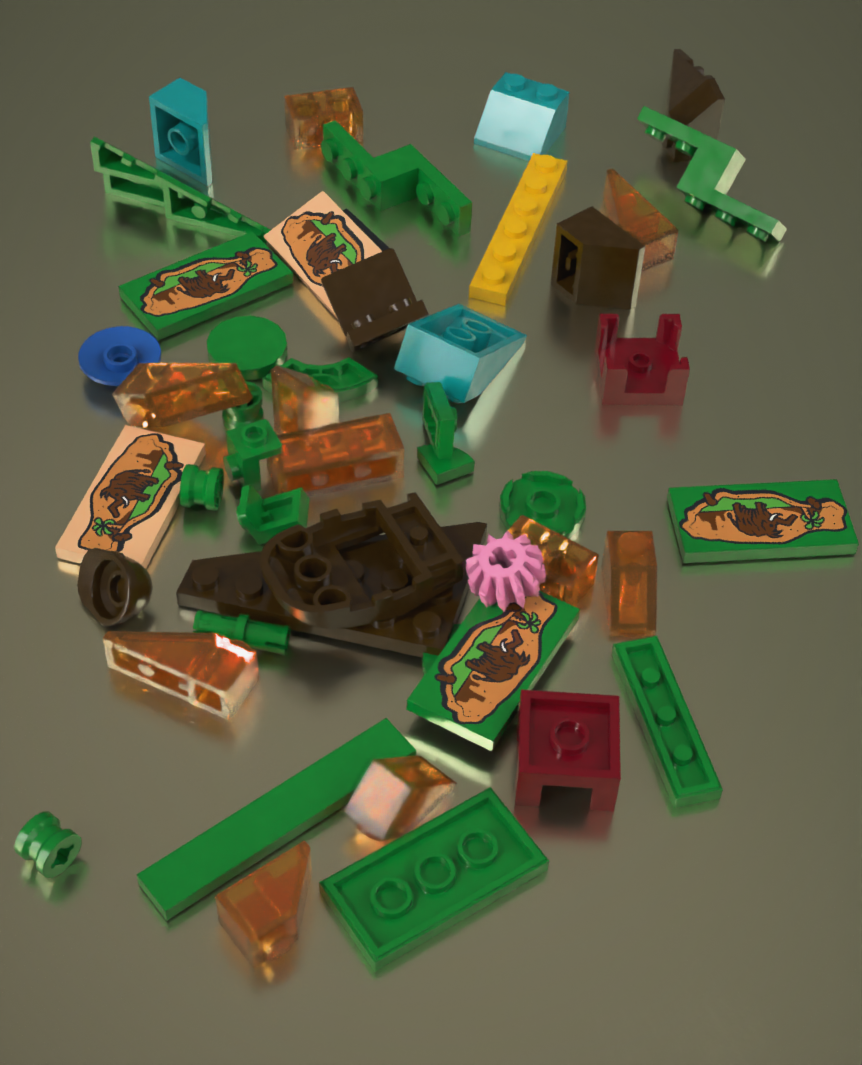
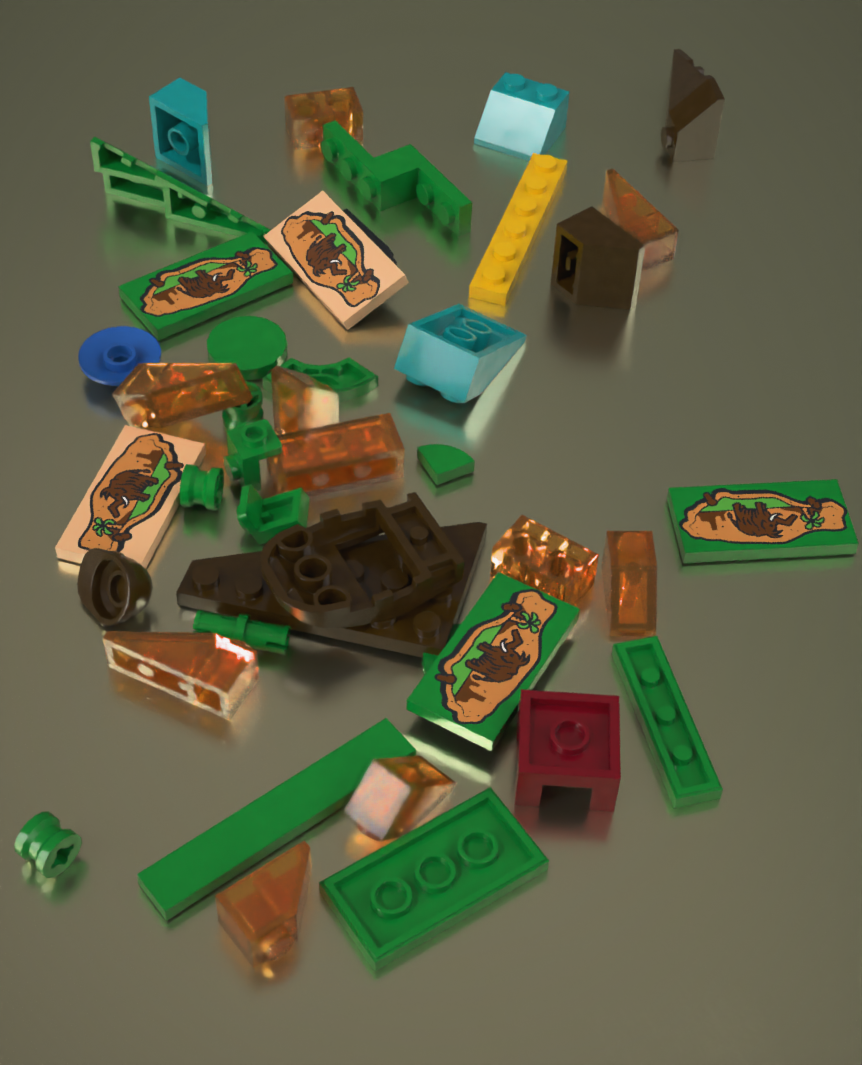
(372, 299): dark brown bracket -> none
(439, 420): green plate -> none
(505, 570): bright pink gear -> none
(528, 498): green tile -> none
(641, 368): dark red panel -> none
(710, 175): green bracket -> none

